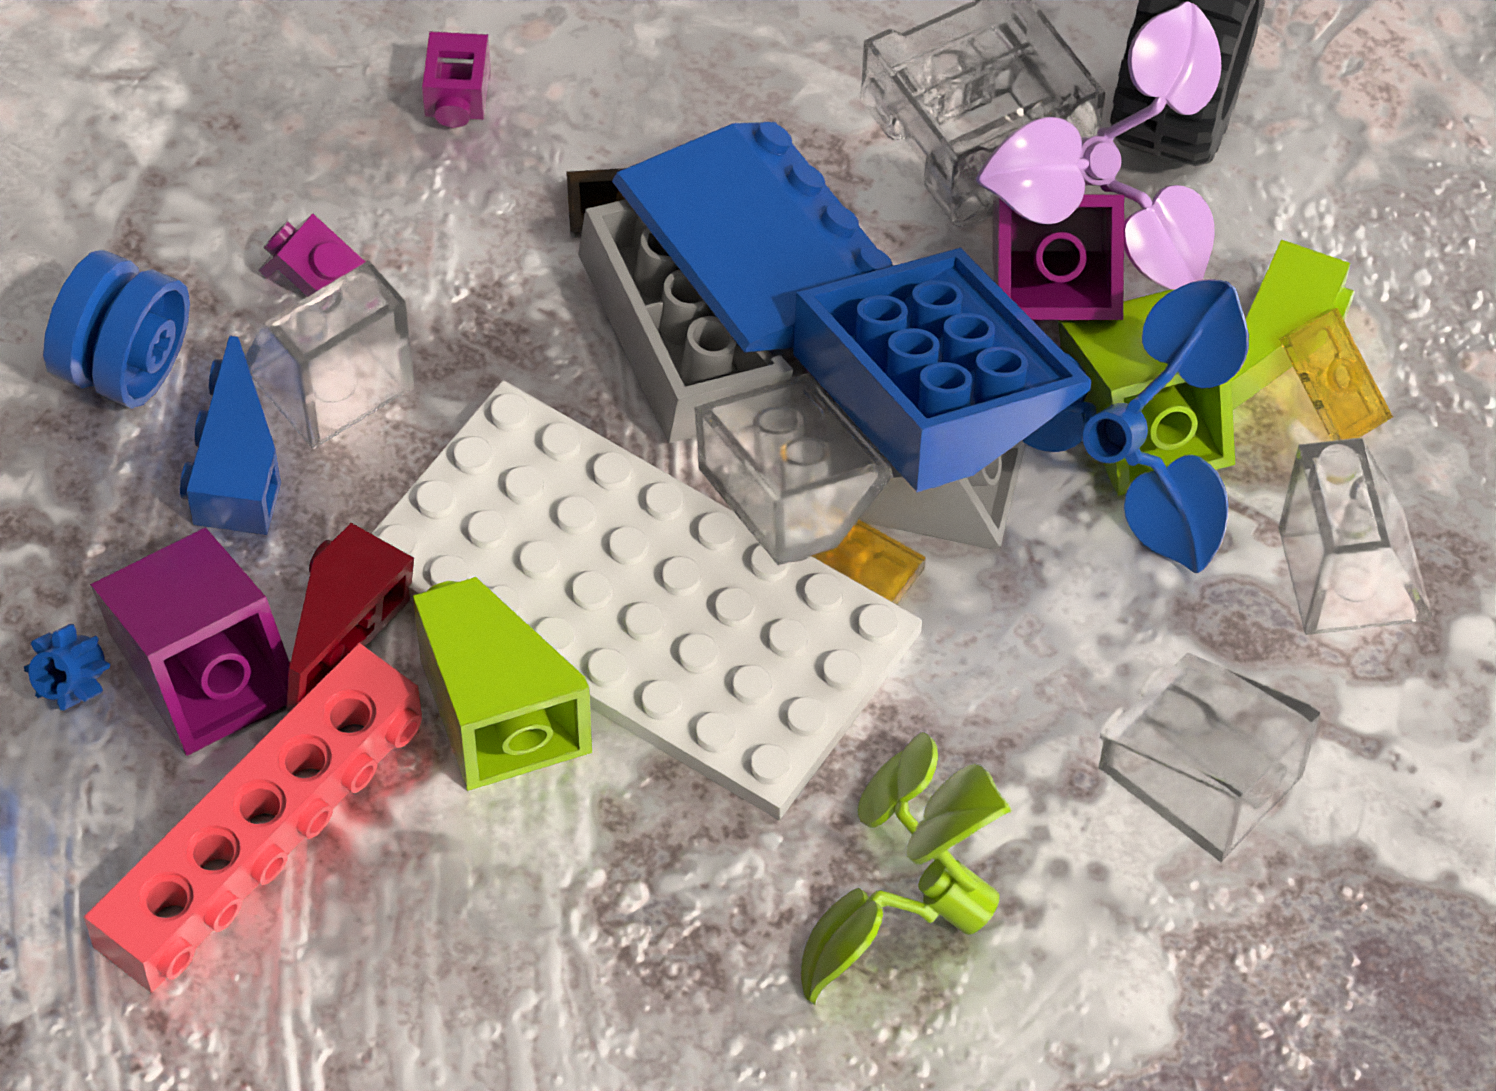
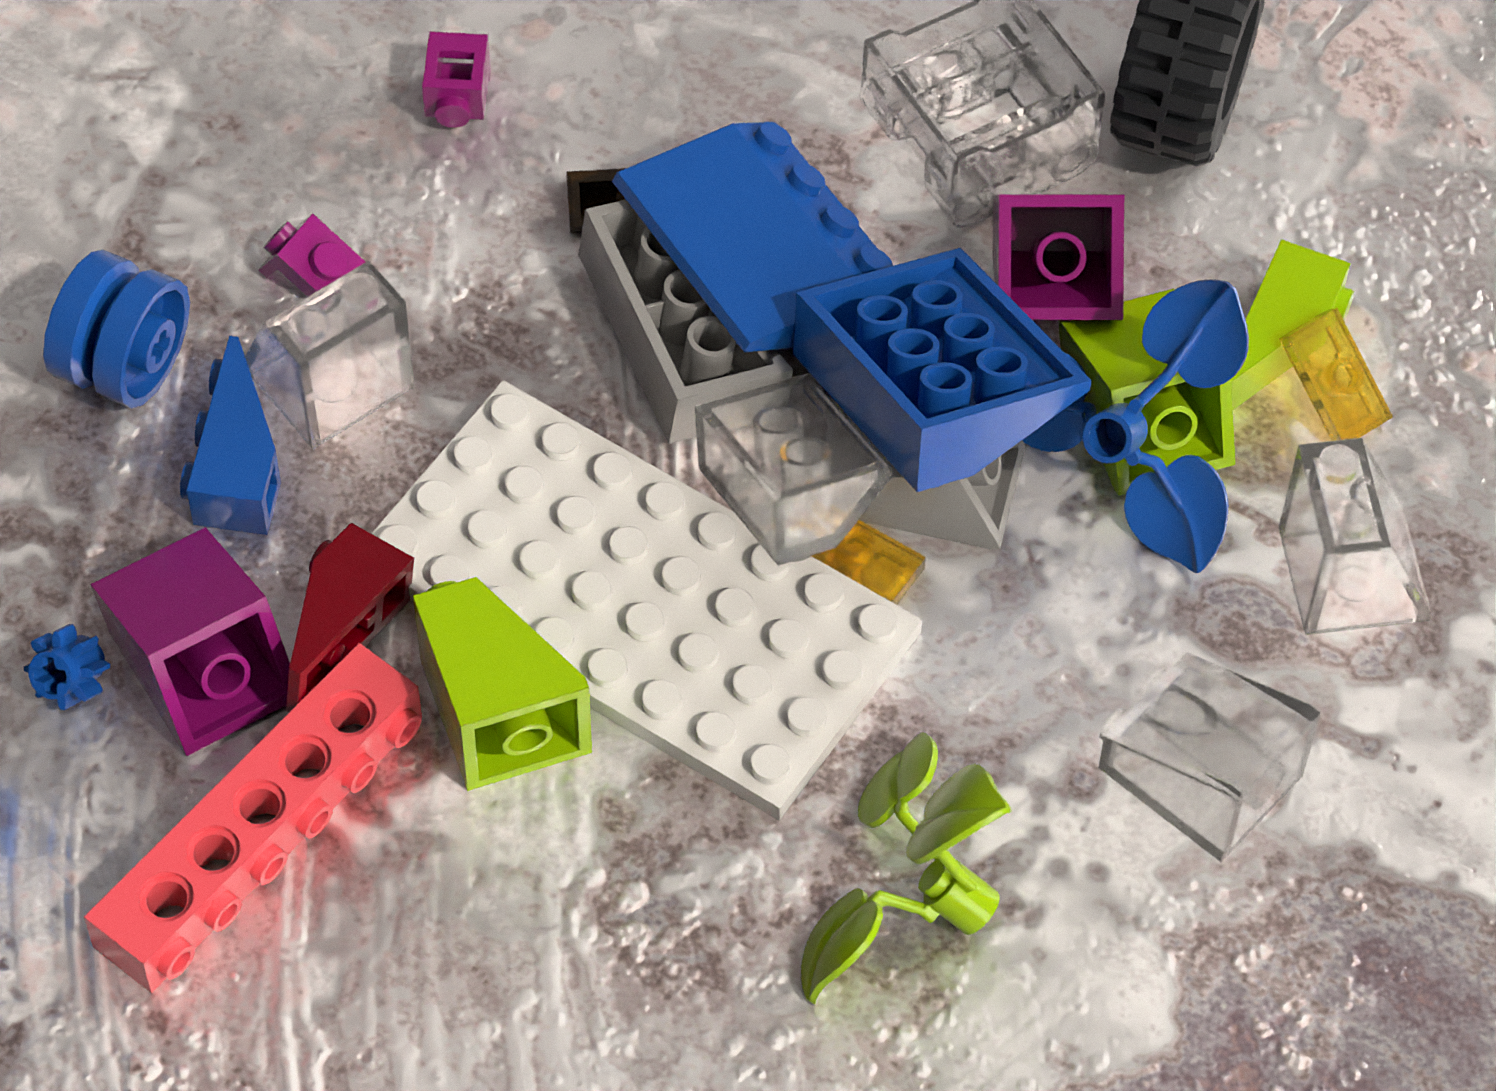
(1048, 164): lavender plant -> none

